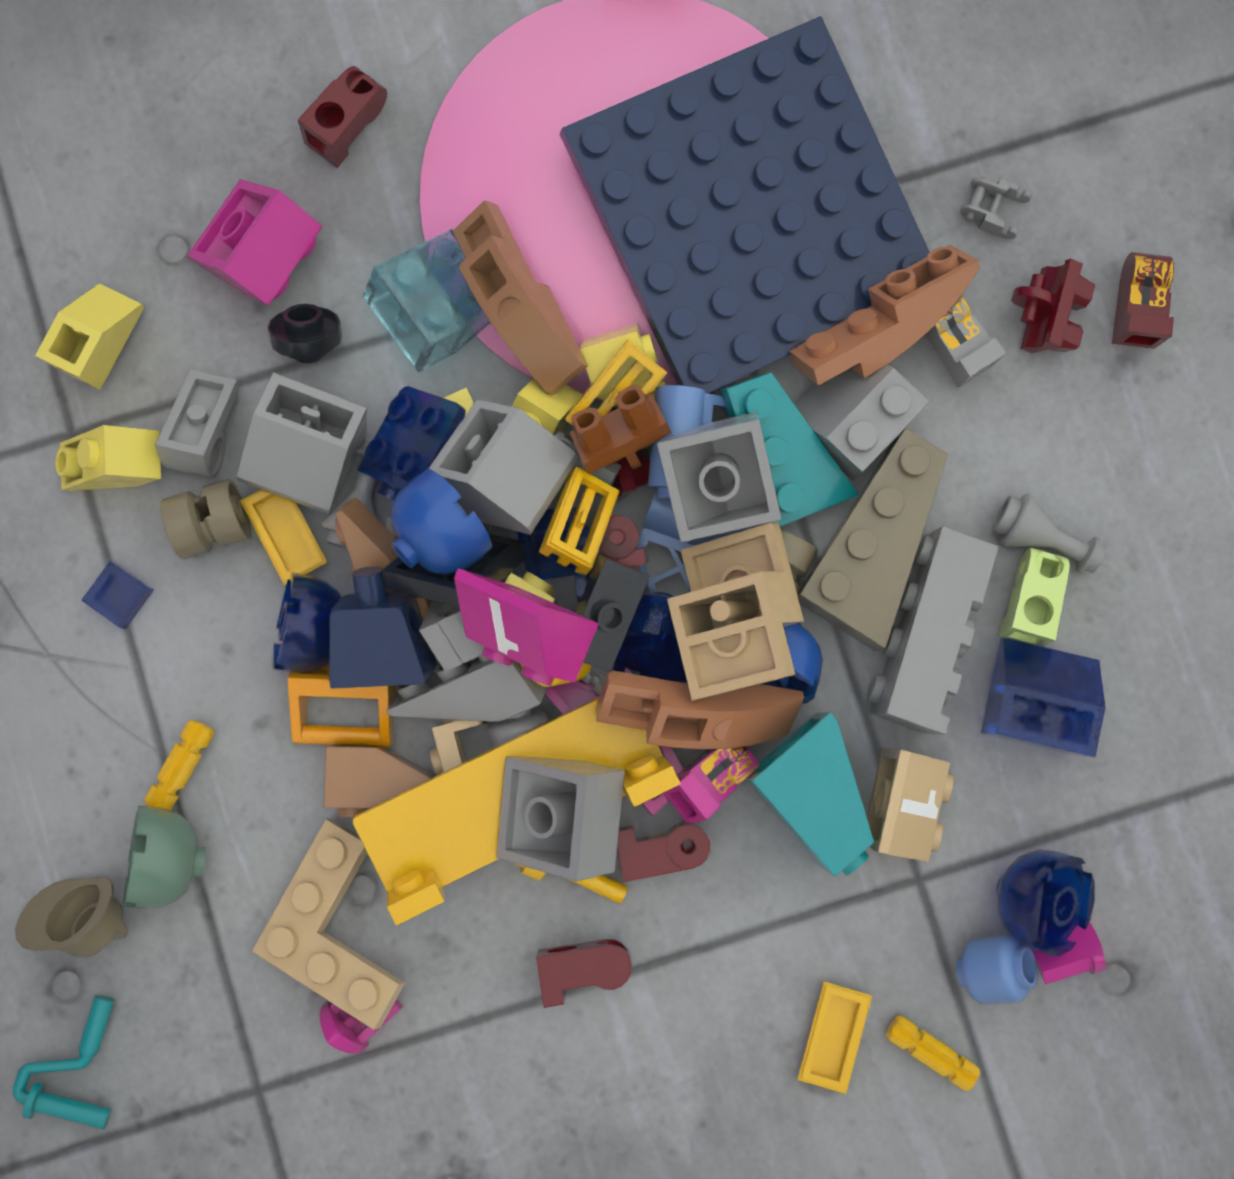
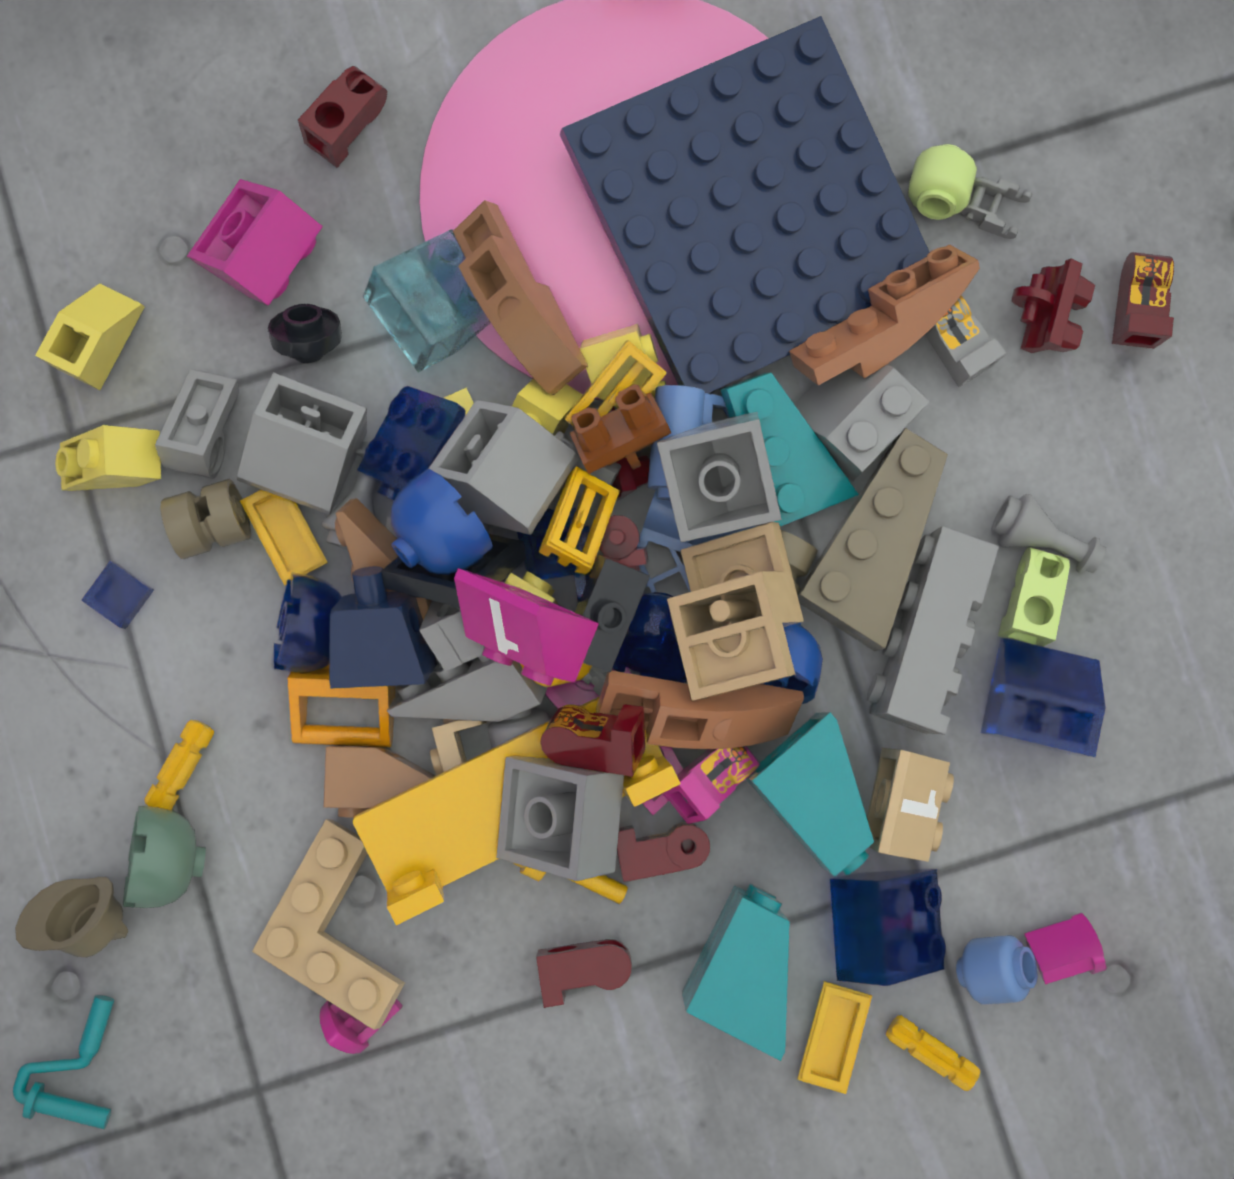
(596, 739): none -> dark red leg
(744, 972): none -> teal slope
(887, 926): none -> clear blue slope
(942, 181): none -> yellowish green head
(1045, 900): clear blue cylinder -> none

